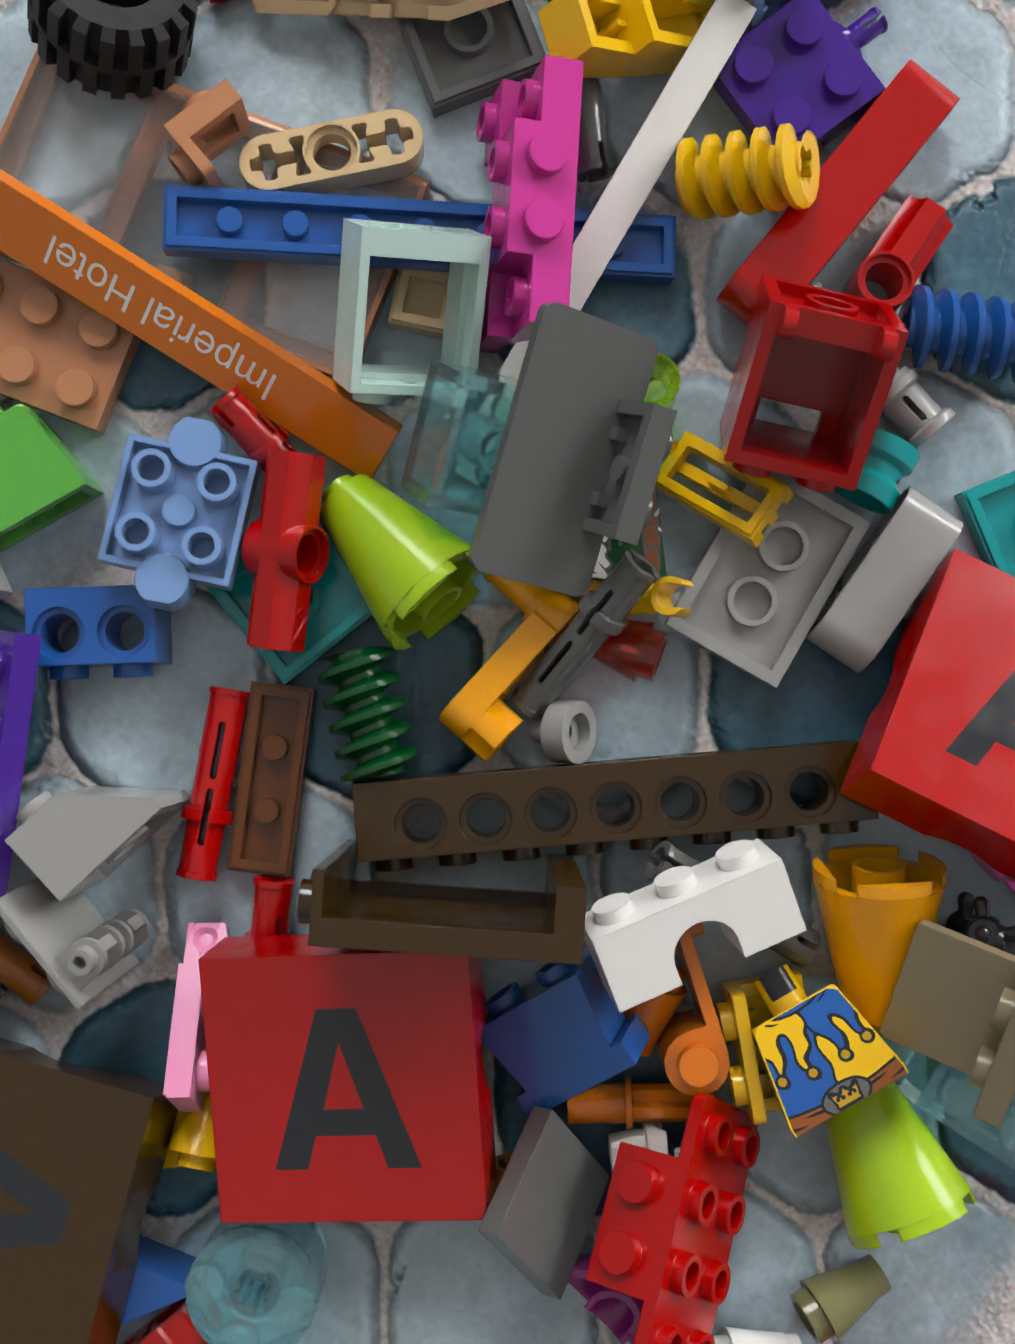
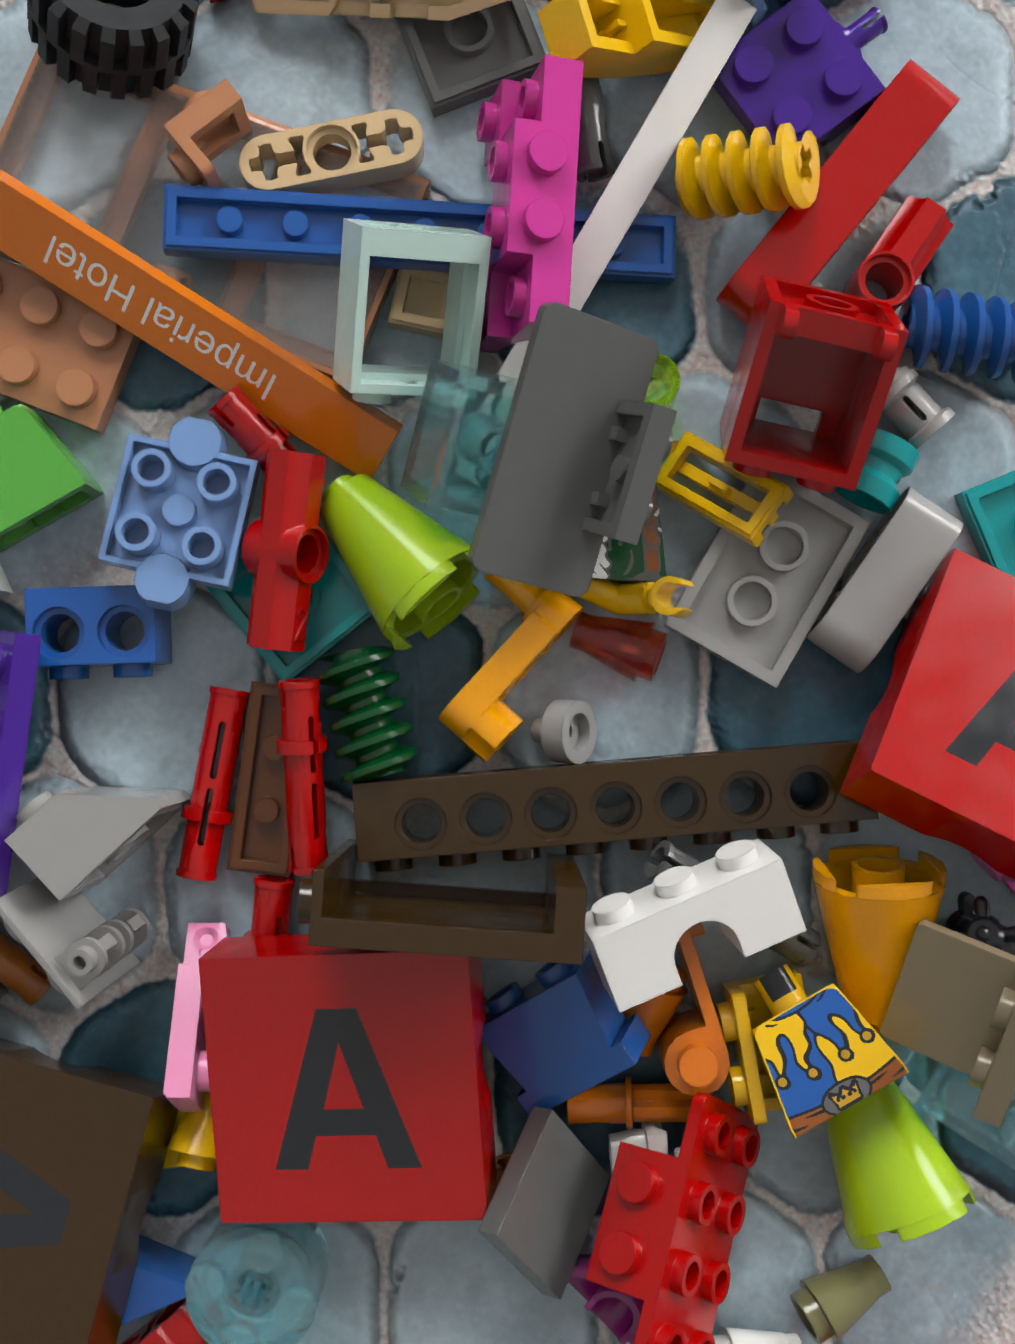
(302, 753): none -> red pin
(600, 615): dark grey pin -> none

